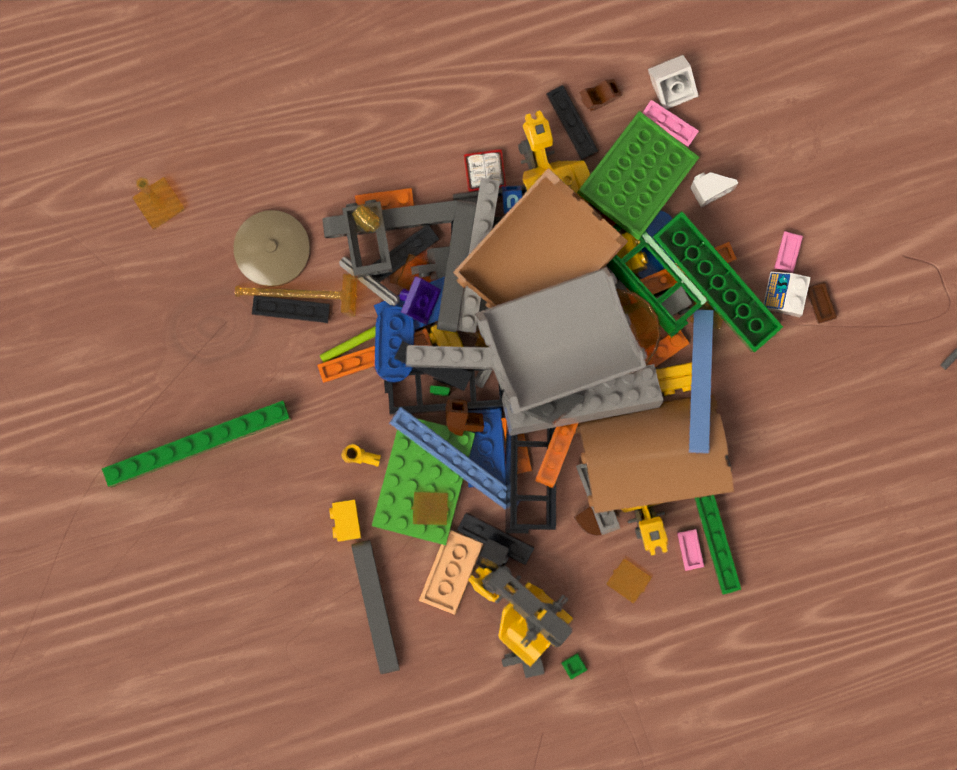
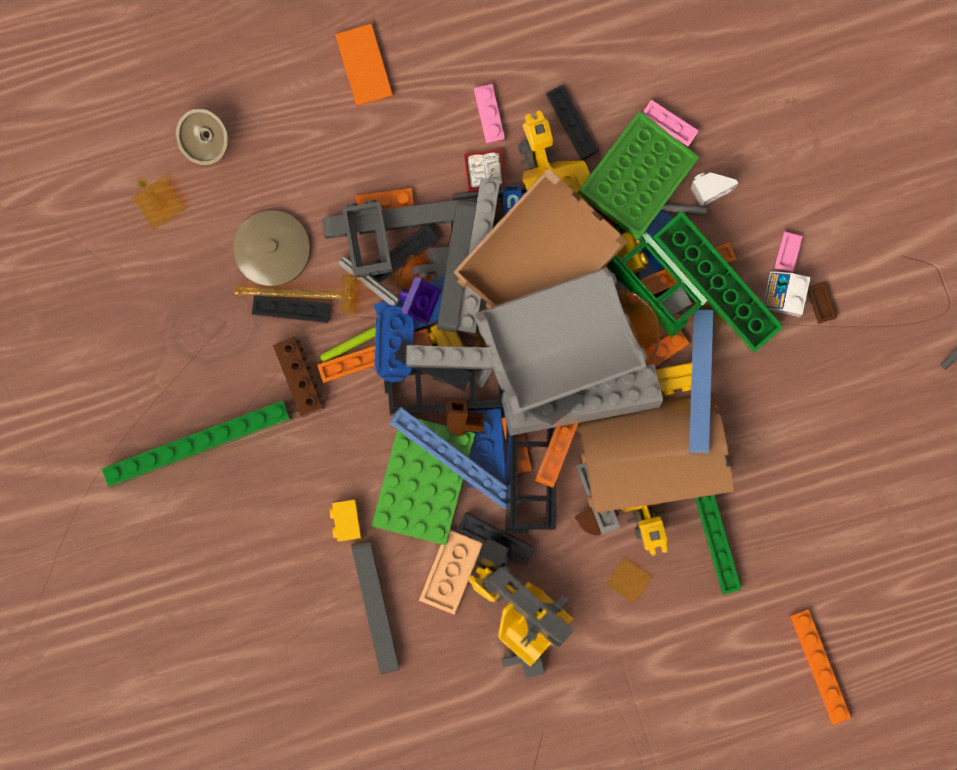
(194, 141): none -> dark tan dish
(298, 376): none -> reddish brown brick
(361, 456): yellow pin -> none
(363, 65): none -> orange tile
(366, 218): clear yellow brick -> none
(430, 508): clear orange piece -> none
(438, 390): green tile -> none
(489, 114): none -> bright pink plate
(574, 666): green tile -> none
(600, 95): reddish brown brick -> none
(673, 82): white slope -> none
(685, 209): none -> light grey bar
(690, 549): bright pink tile -> none
(820, 667): none -> orange plate

